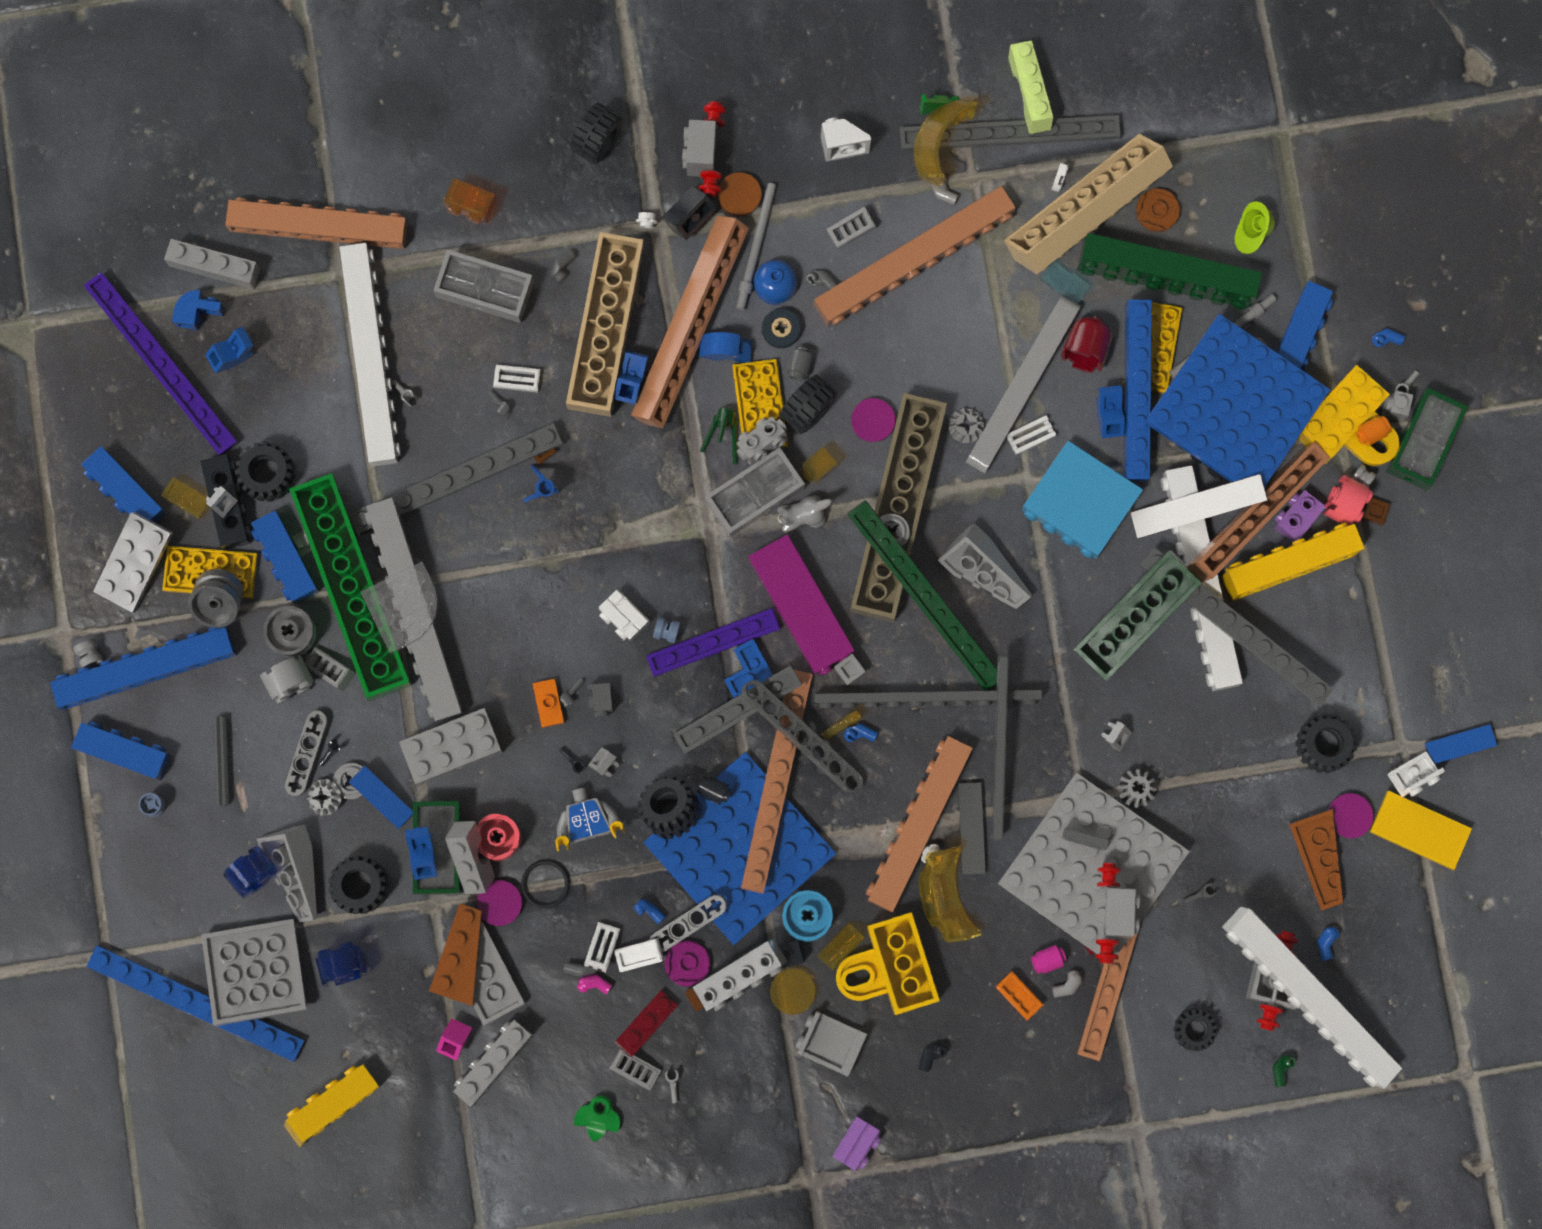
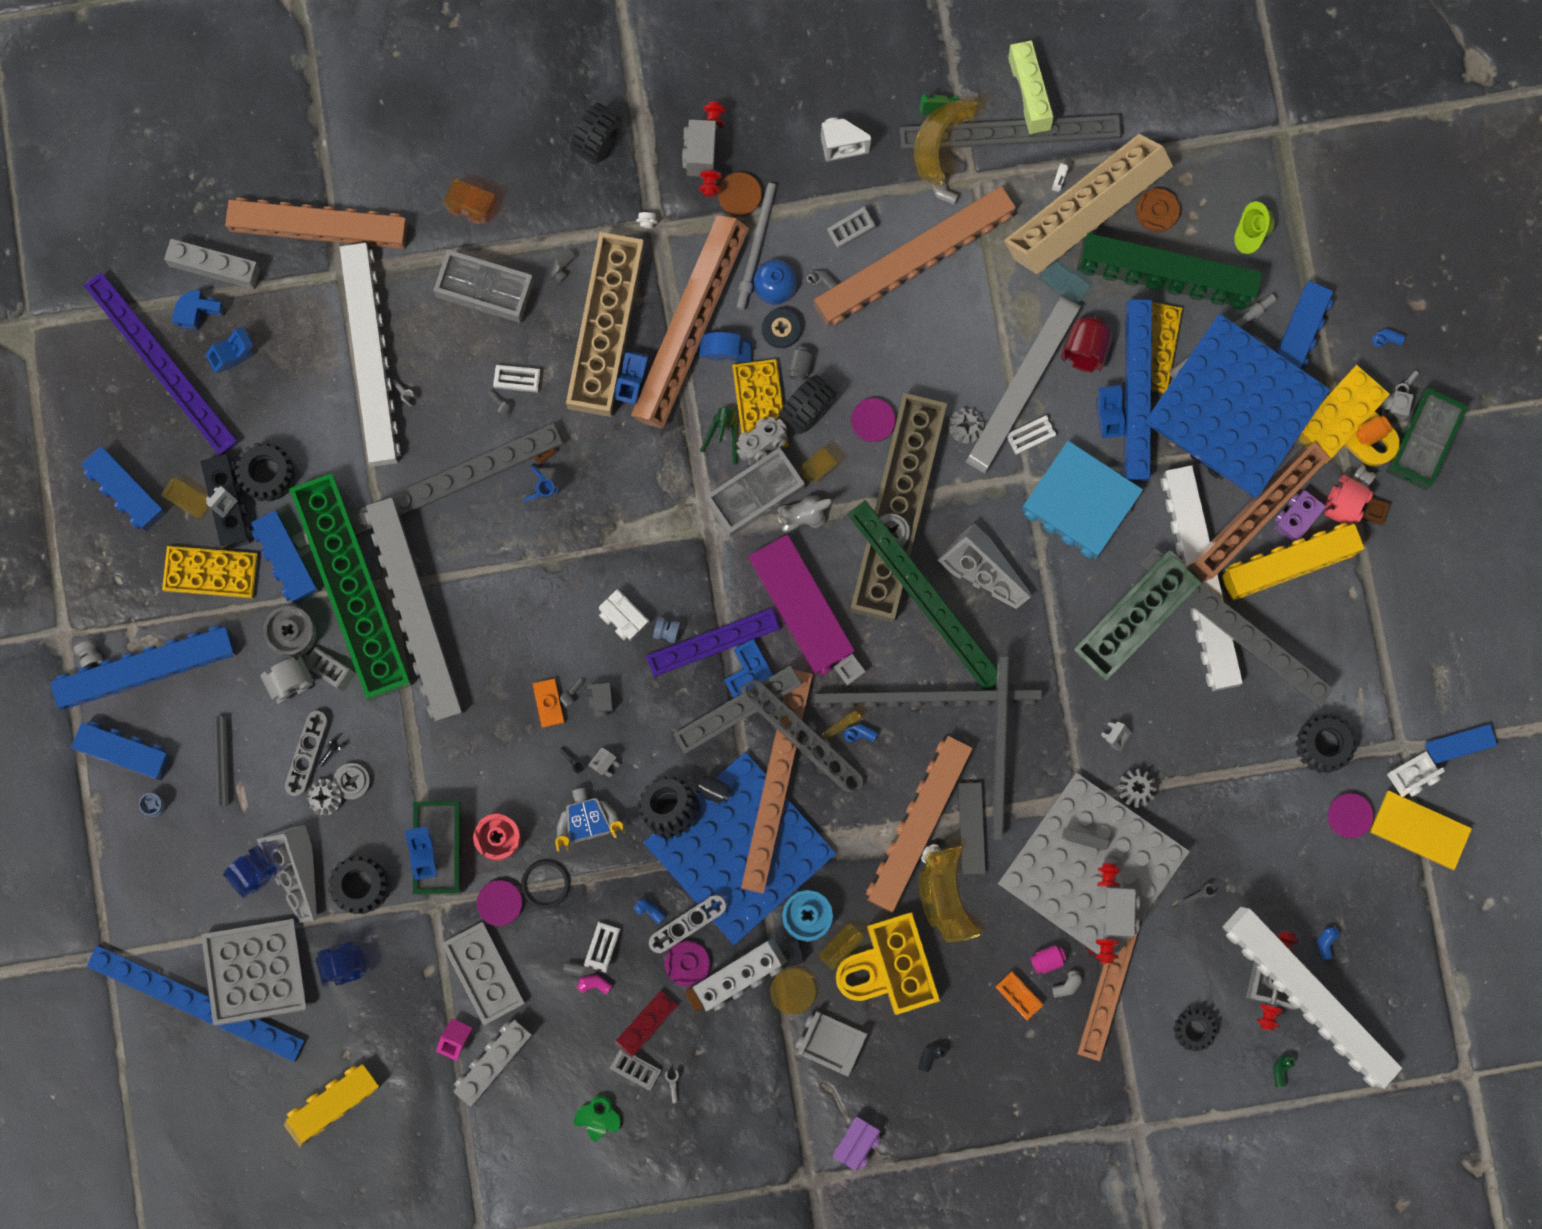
(133, 562): light grey plate -> none
(216, 598): flat silver wheel -> none
(381, 797): blue tile -> none
(403, 606): clear plate -> none
(450, 747): light grey brick -> none
(458, 963): dark orange wing -> none
(463, 845): light grey arch -> none
(639, 955): white tile -> none
(689, 213): black brick -> none
(1198, 506): white sticker -> none
(1318, 851): dark orange wing -> none

